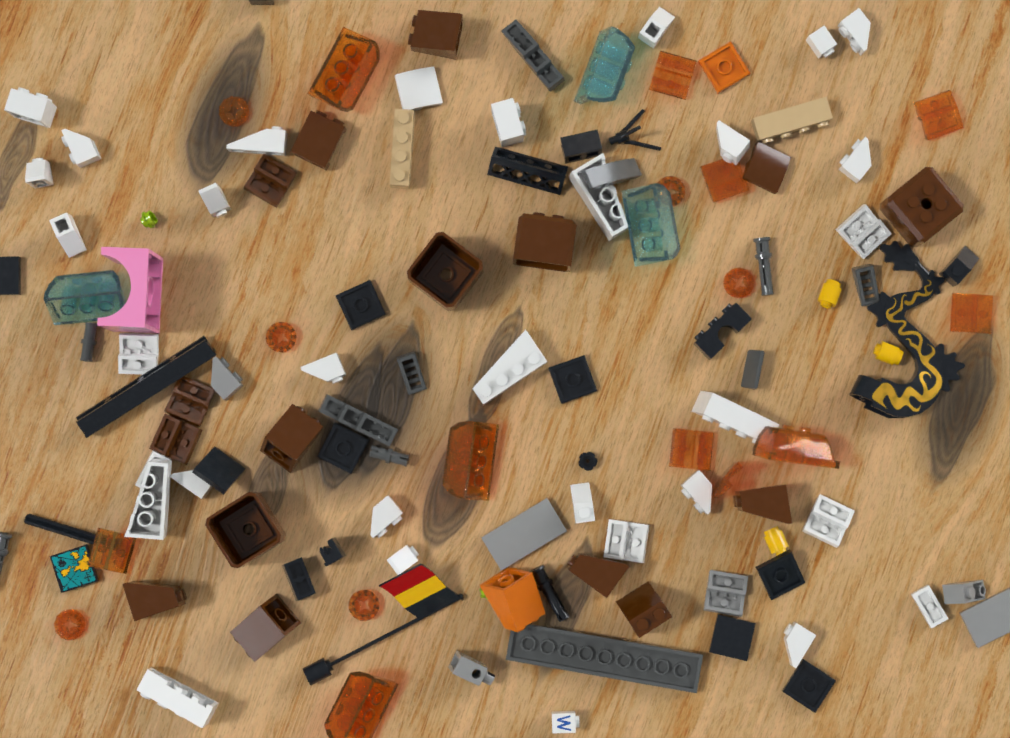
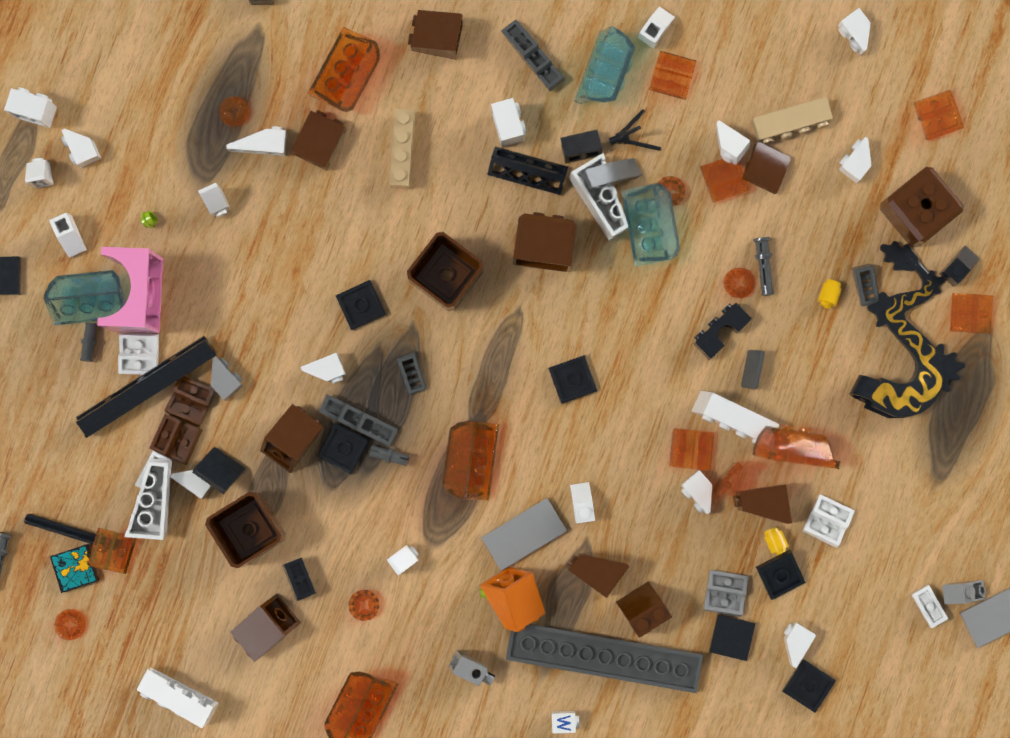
(152, 598): reddish brown slope -> none
(270, 180): reddish brown slope -> none
(279, 328): clear orange gear -> none
(332, 553): black hinge -> none
(383, 515): white slope -> none
(417, 592): flag -> none
(418, 88): white slope -> none
(514, 365): white wedge -> none
(548, 590): black pin -> none
(587, 466): black plate -> none
(626, 541): white slope -> none
(724, 67): orange tile -> none
(821, 42): white brick -> none
(863, 231): white slope -> none
(888, 353): yellow brick -> none

